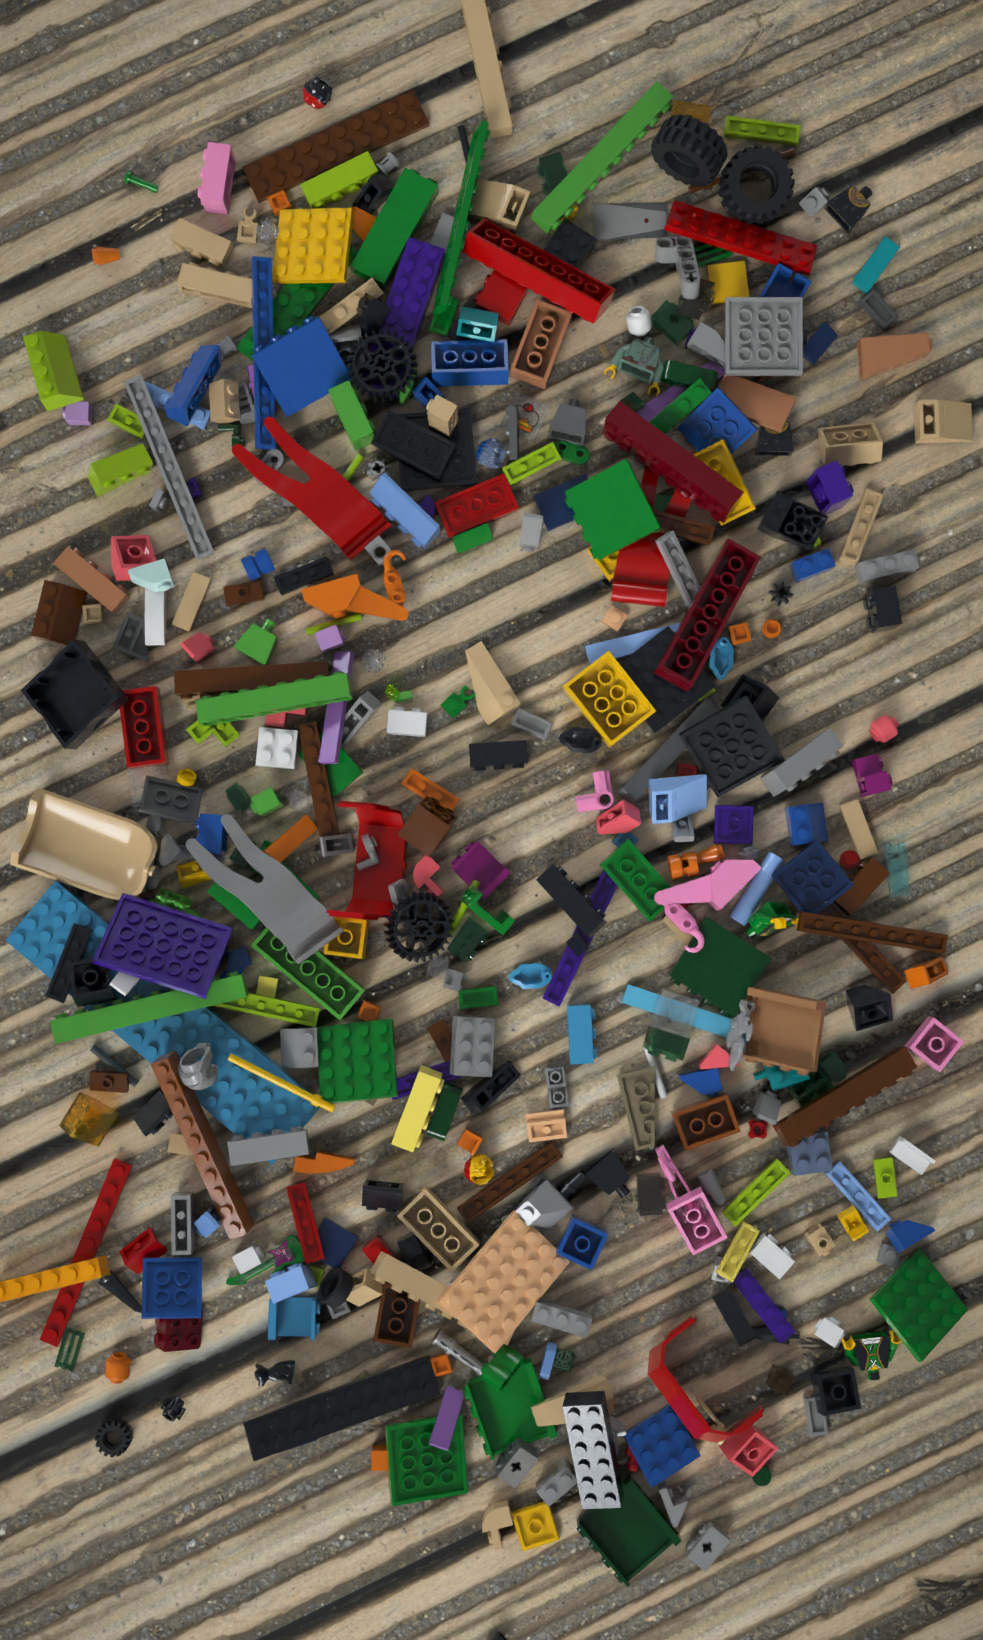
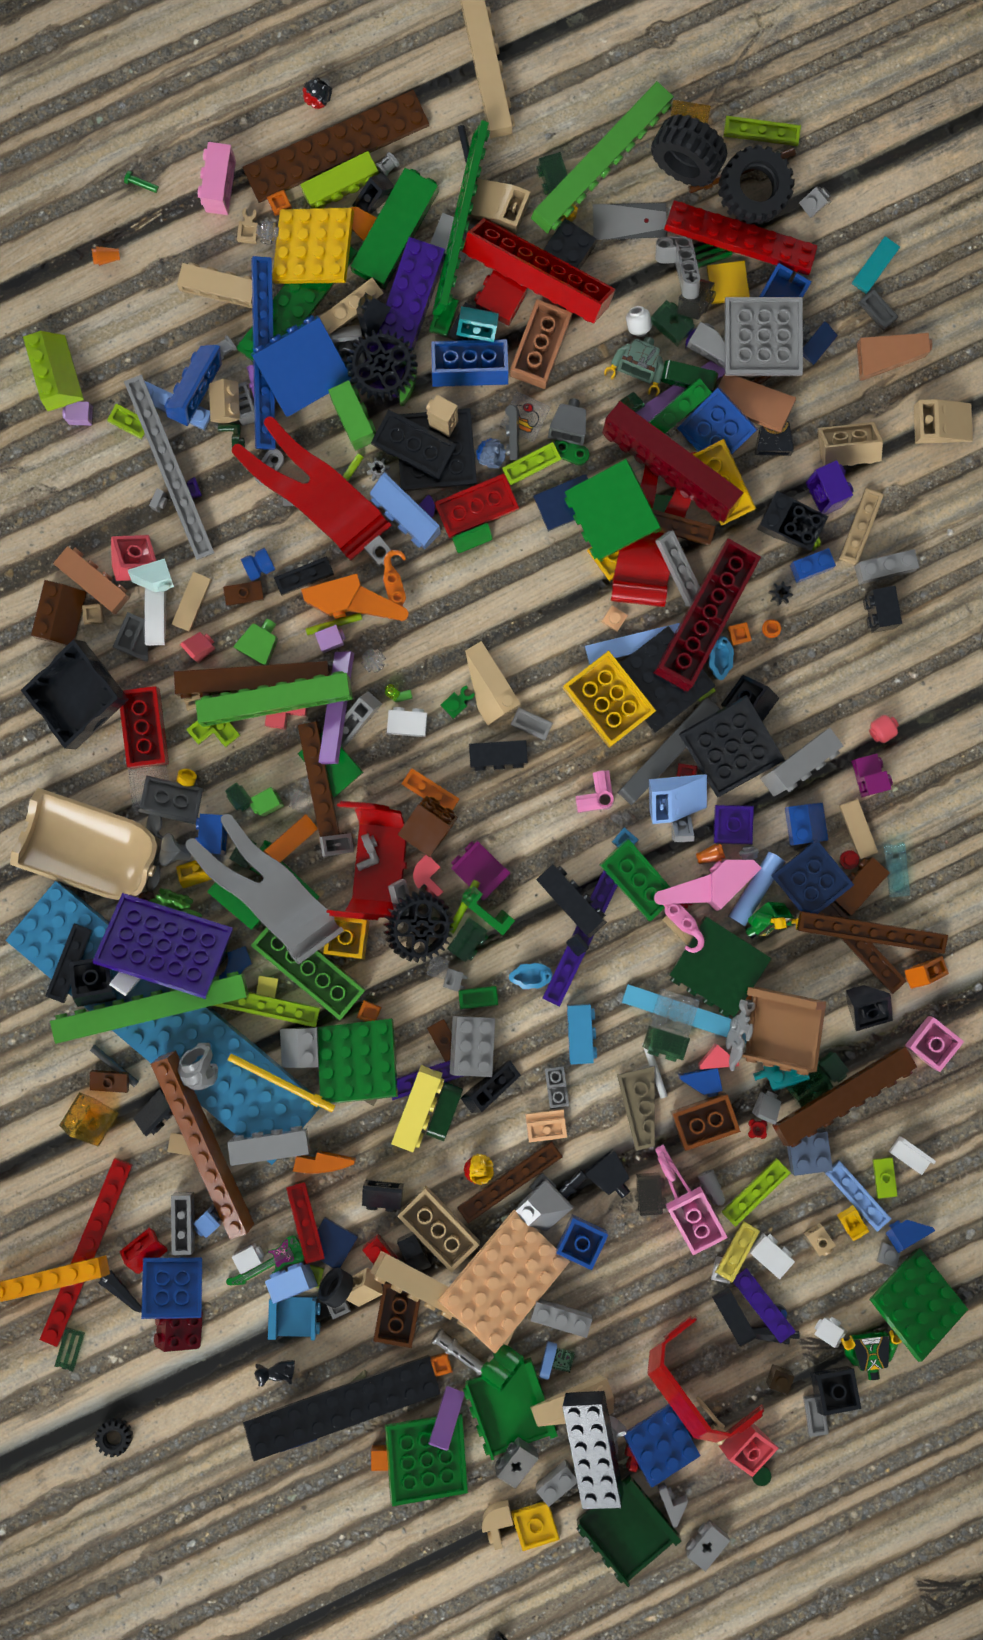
(118, 1367): orange head -> none
(119, 469): lime wedge -> none
(173, 1408): black gear -> none
(201, 243): tan brick -> none
(277, 748): white brick -> none
(426, 391): blue slope -> none
(470, 1140): orange panel -> none
(531, 532): light grey slope -> none
(581, 740): black arm -> none
(619, 819): coral slope -> none
(675, 865): orange wheel -> none
(849, 207): black torso -> none

